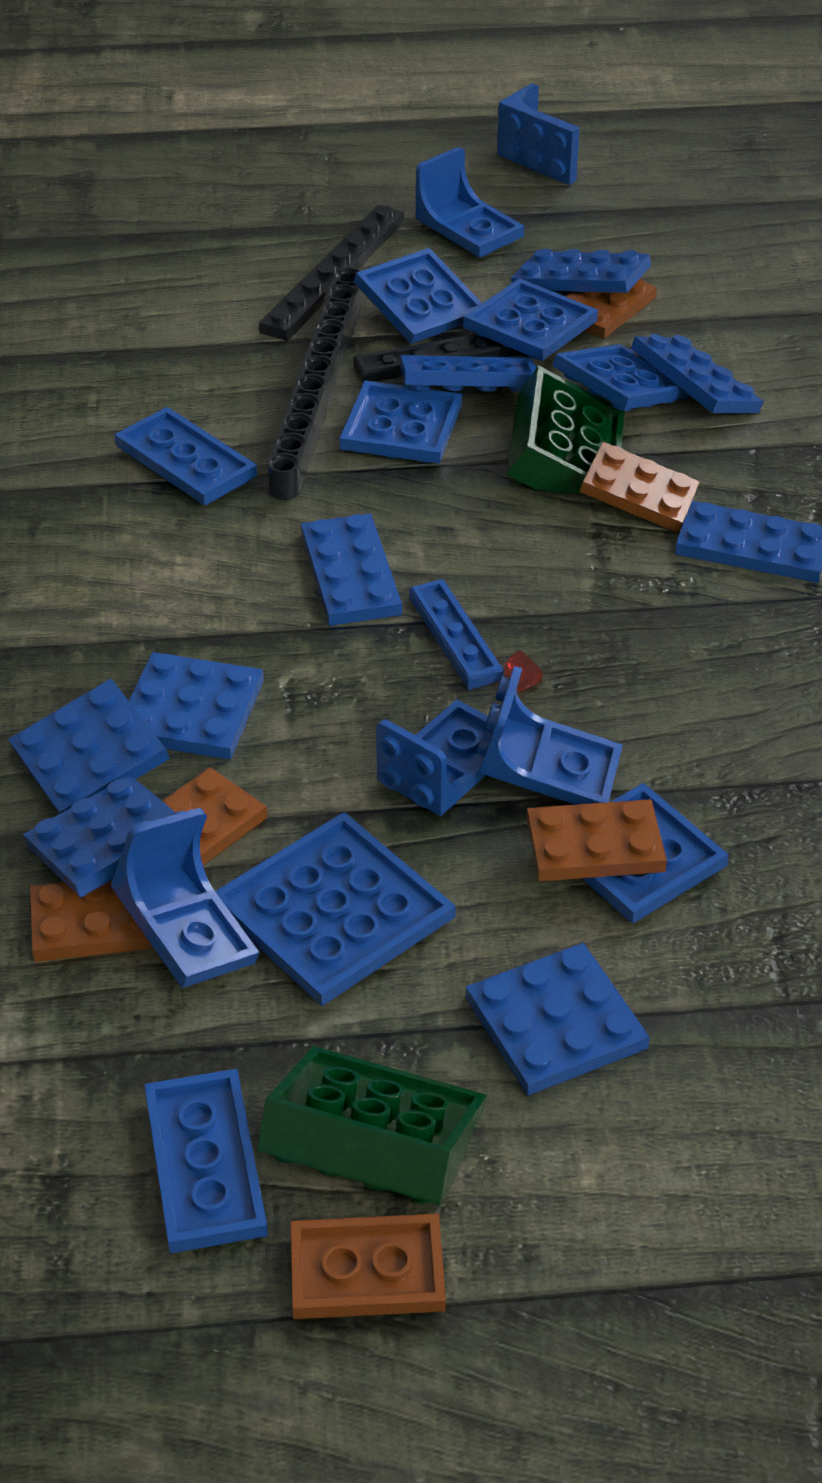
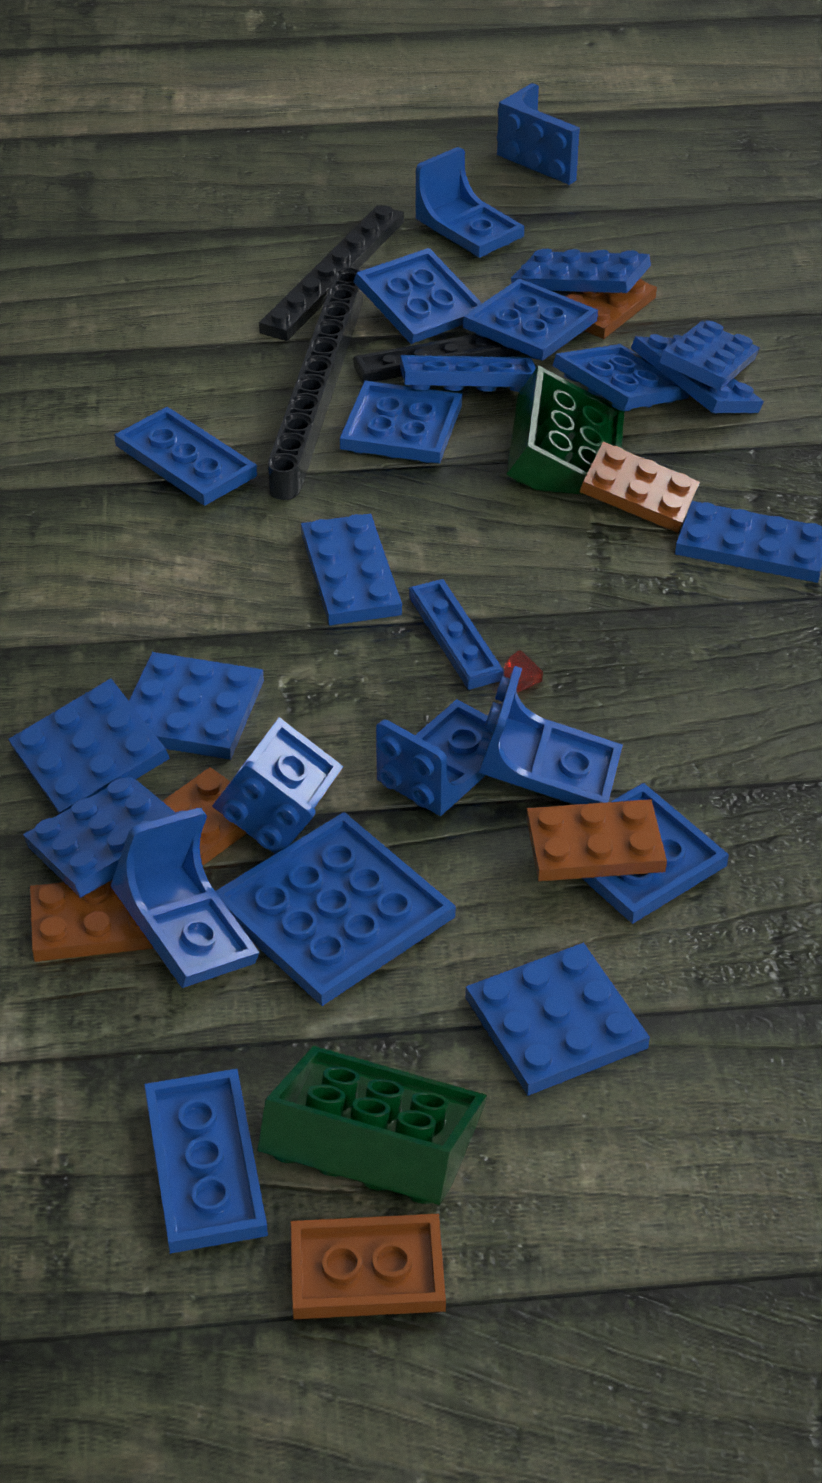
(278, 787): none -> blue bracket
(710, 354): none -> blue plate

